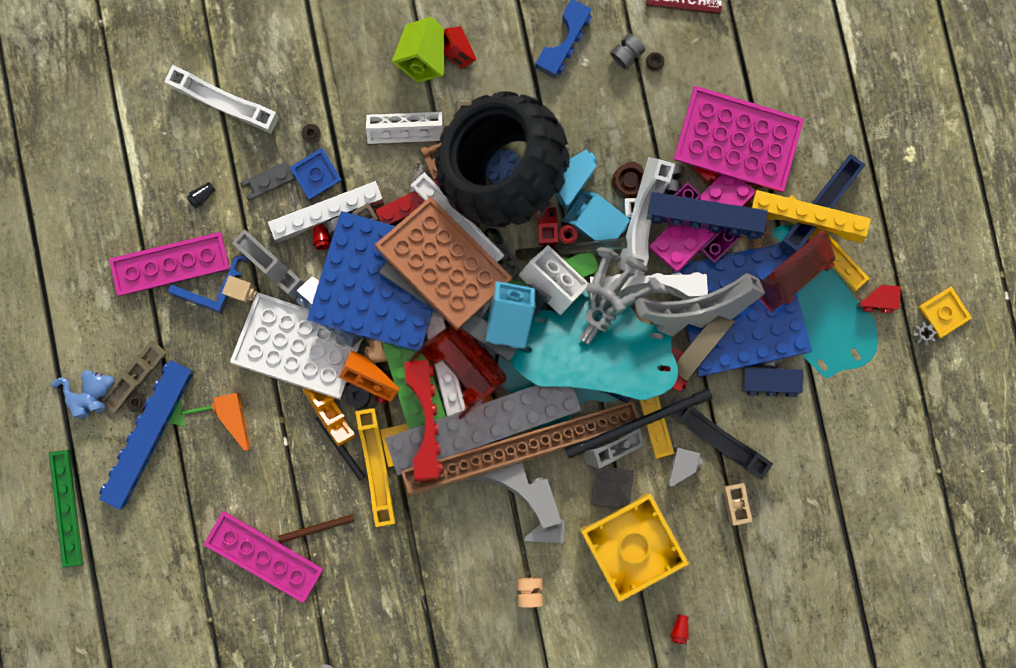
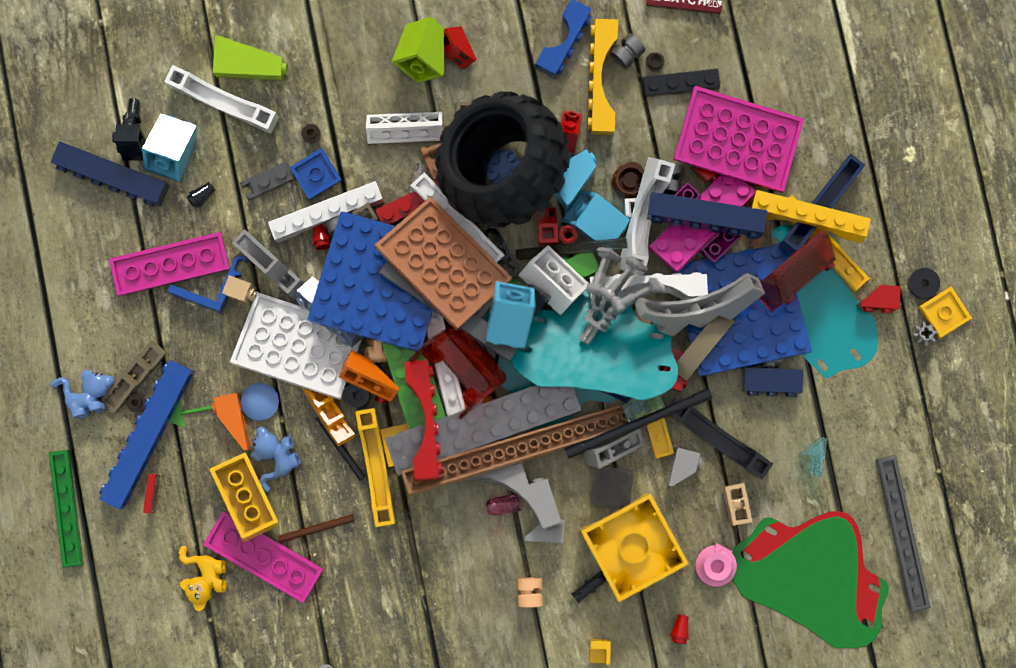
(109, 173): none -> dark blue brick
(129, 135): none -> black brick
(151, 493): none -> red tile
(169, 147): none -> slope
(199, 589): none -> yellow animal
(244, 497): none -> yellow brick
(246, 62): none -> lime slope
(259, 401): none -> medium blue dish
(267, 447): none -> medium blue animal
(503, 505): none -> clear pink piece
(571, 124): none -> red slope
(589, 586): none -> black pin
(600, 651): none -> yellow panel
(602, 116): none -> yellow arch
(637, 408): none -> clear light blue slope
(680, 82): none -> black plate
(716, 565): none -> bright pink piece
(814, 577): none -> green piece
(817, 450): none -> clear light blue slope
(903, 533): none -> dark grey tile
(916, 287): none -> black piece

